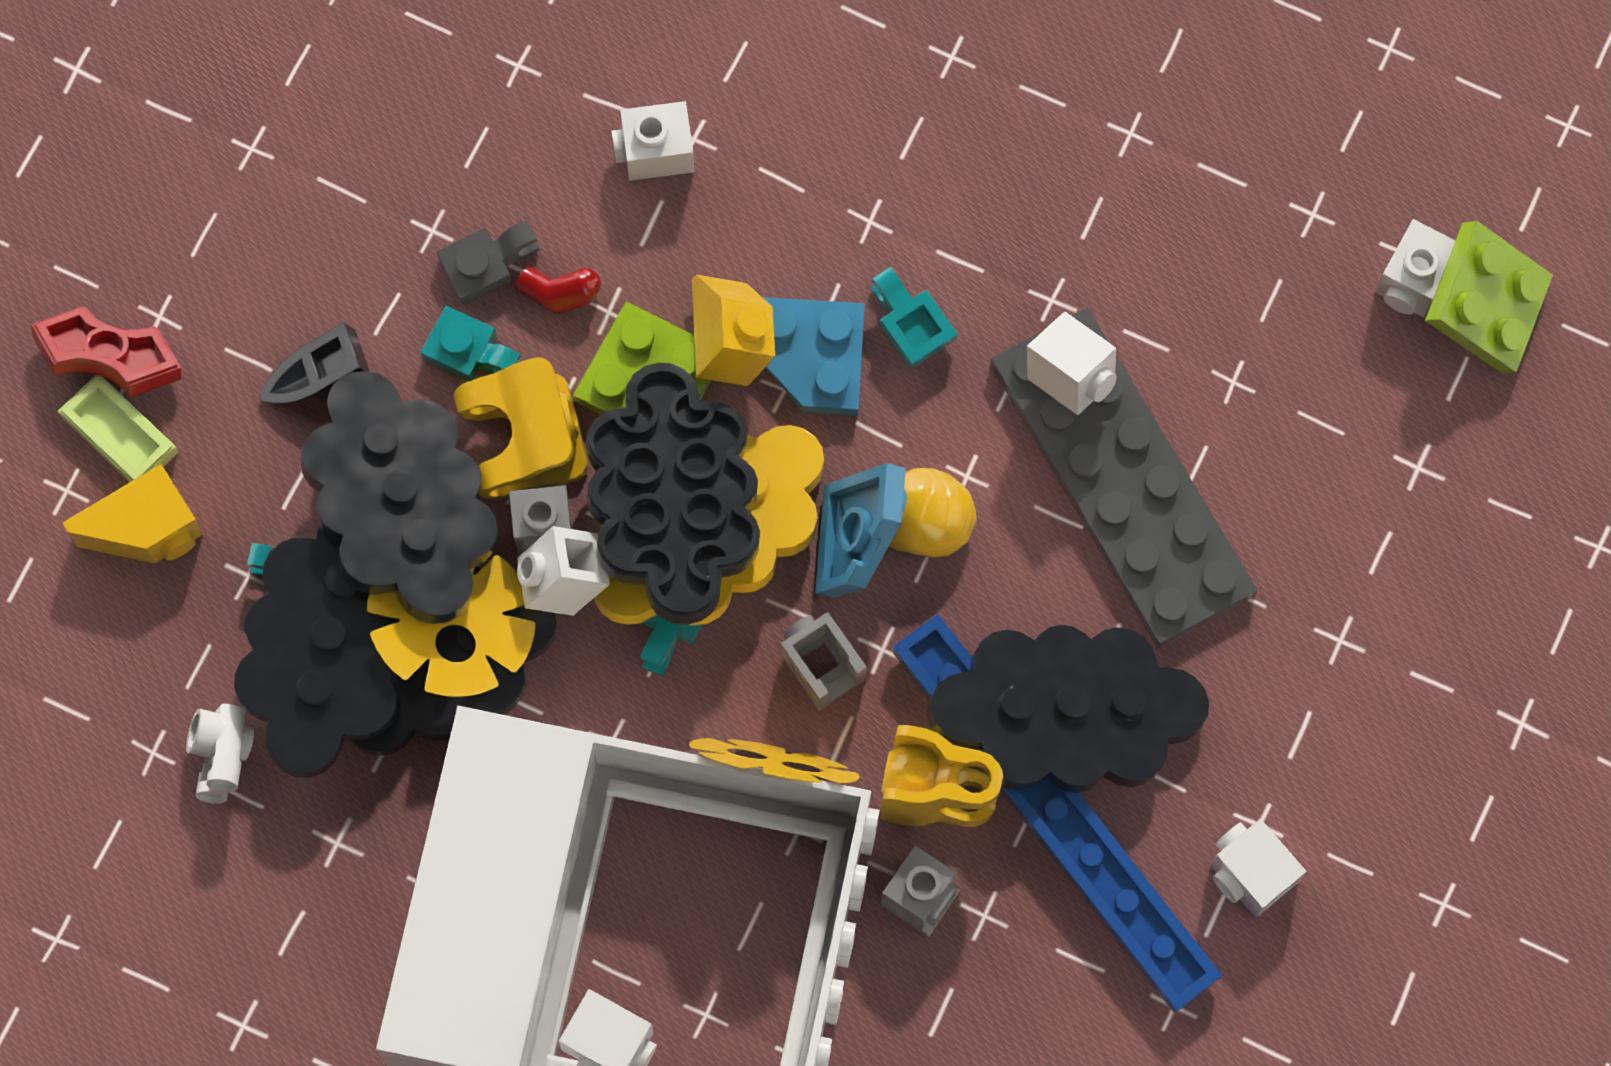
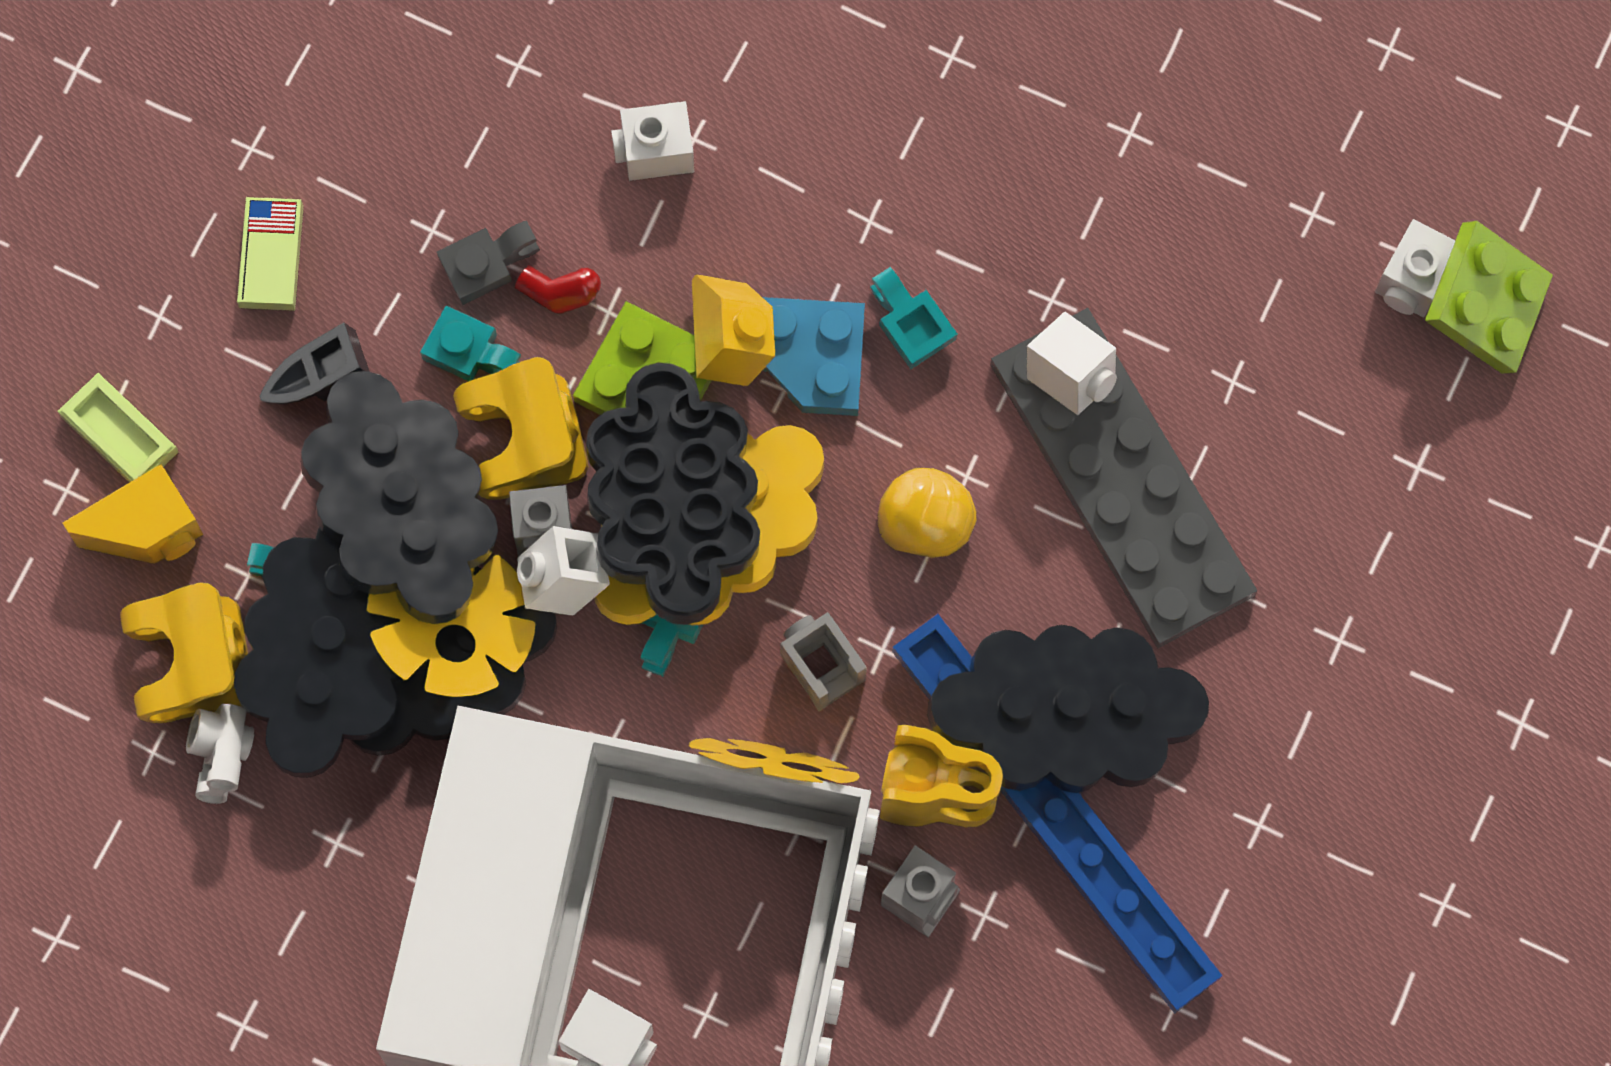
(130, 358): tile -> none
(206, 645): none -> yellow piece
(270, 253): none -> yellowish green tile
(857, 527): dark azure plate -> none
(1254, 867): white brick -> none

